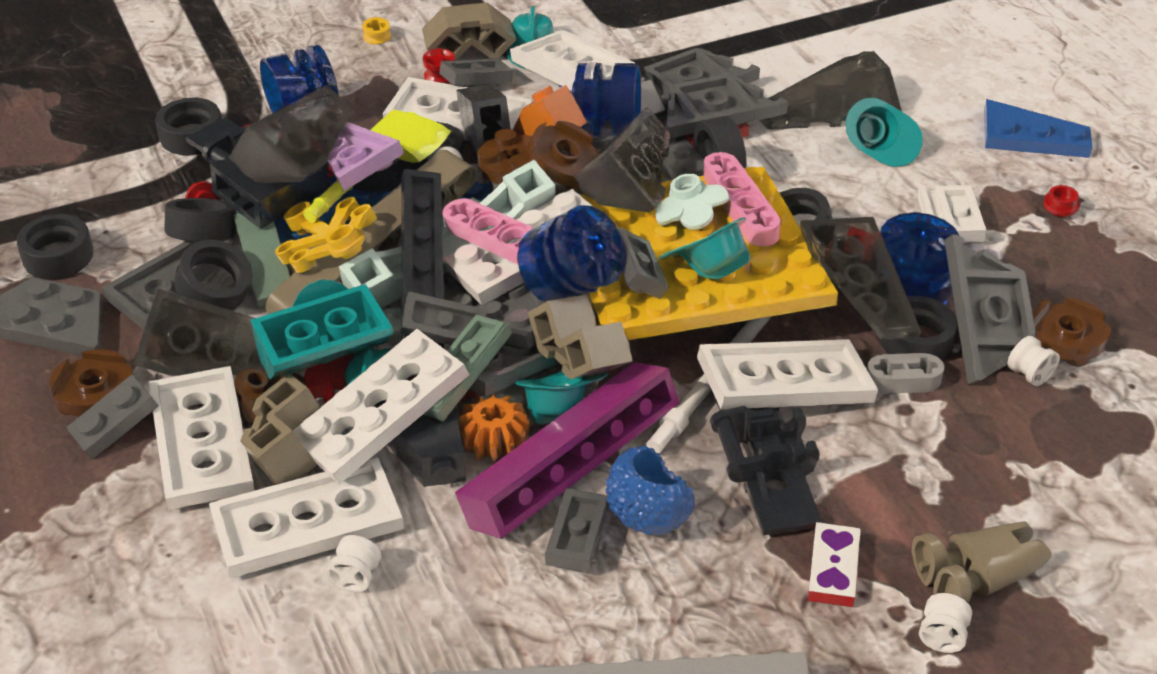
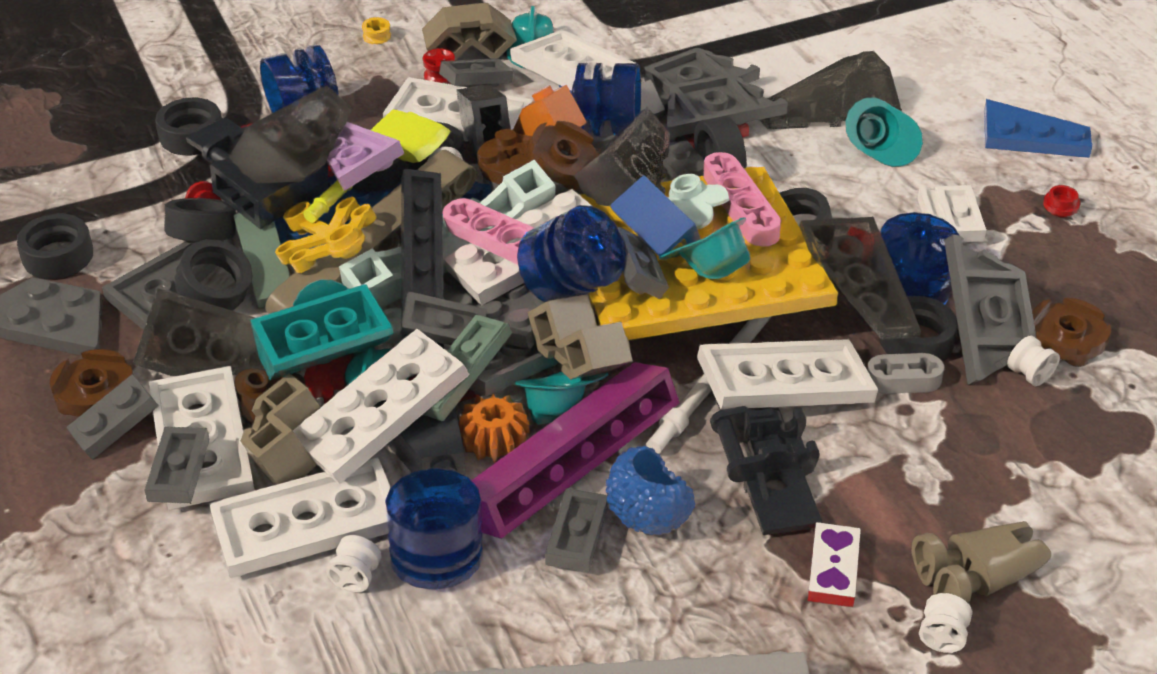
(177, 465): none -> dark grey plate
(434, 528): none -> clear blue wheel
(654, 217): none -> blue panel

